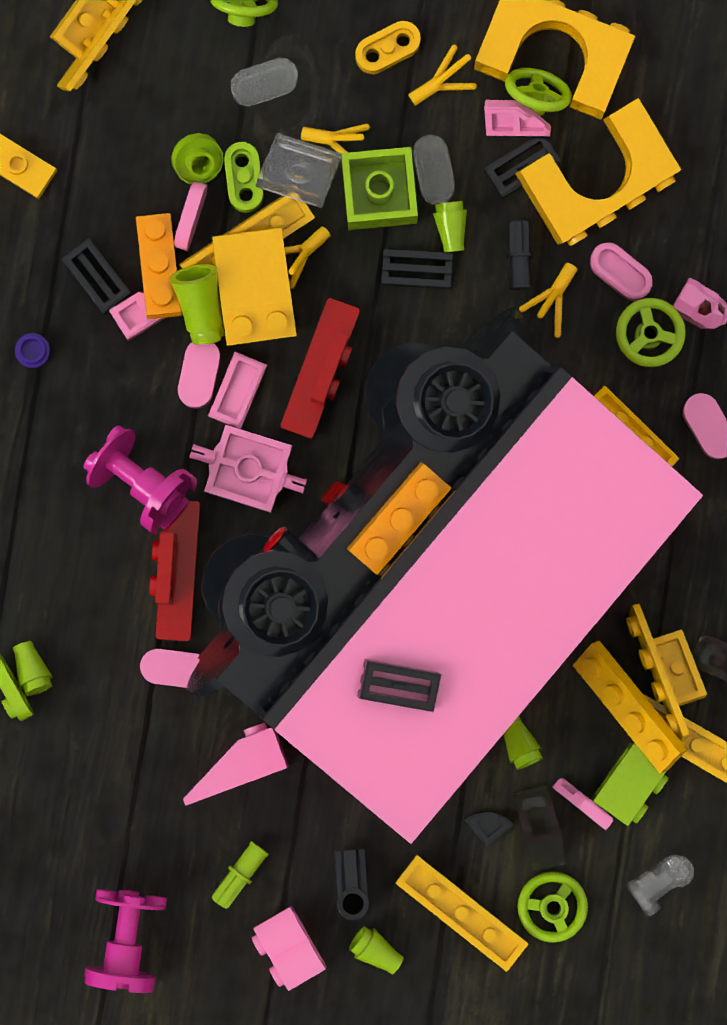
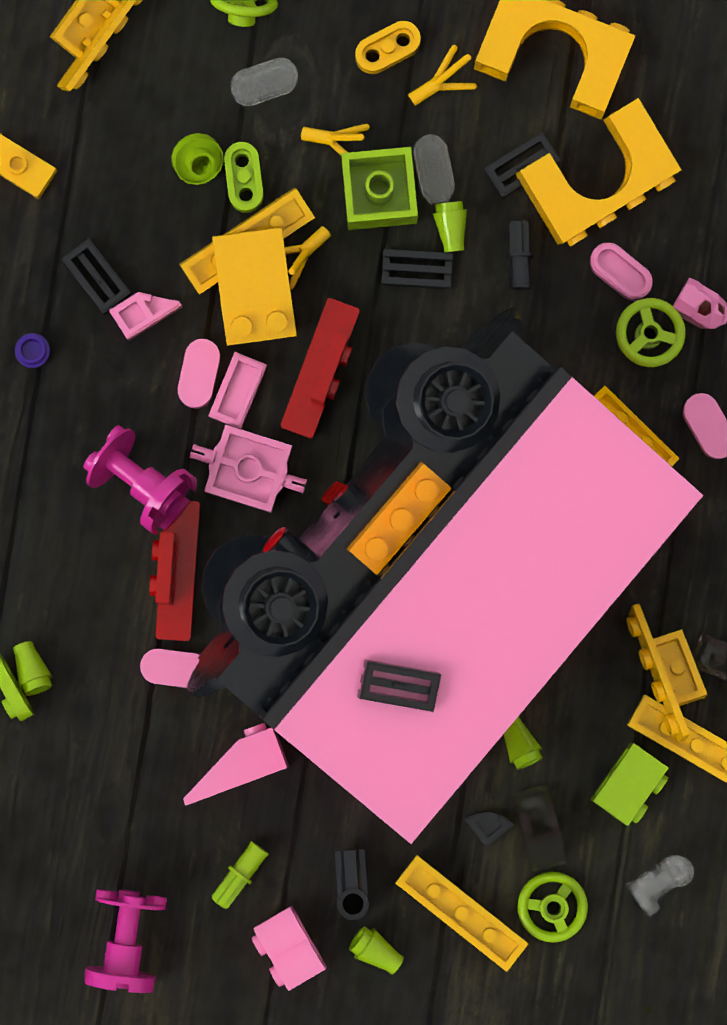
(157, 265): light orange plate -> none
(190, 215): bright pink tile -> none
(199, 302): lime plant -> none
(299, 170): clear tile -> none
(513, 119): bright pink tile -> none
(537, 95): lime piece -> none
(553, 294): yellow plant -> none
(583, 803): bright pink tile -> none
(629, 707): yellow plate -> none

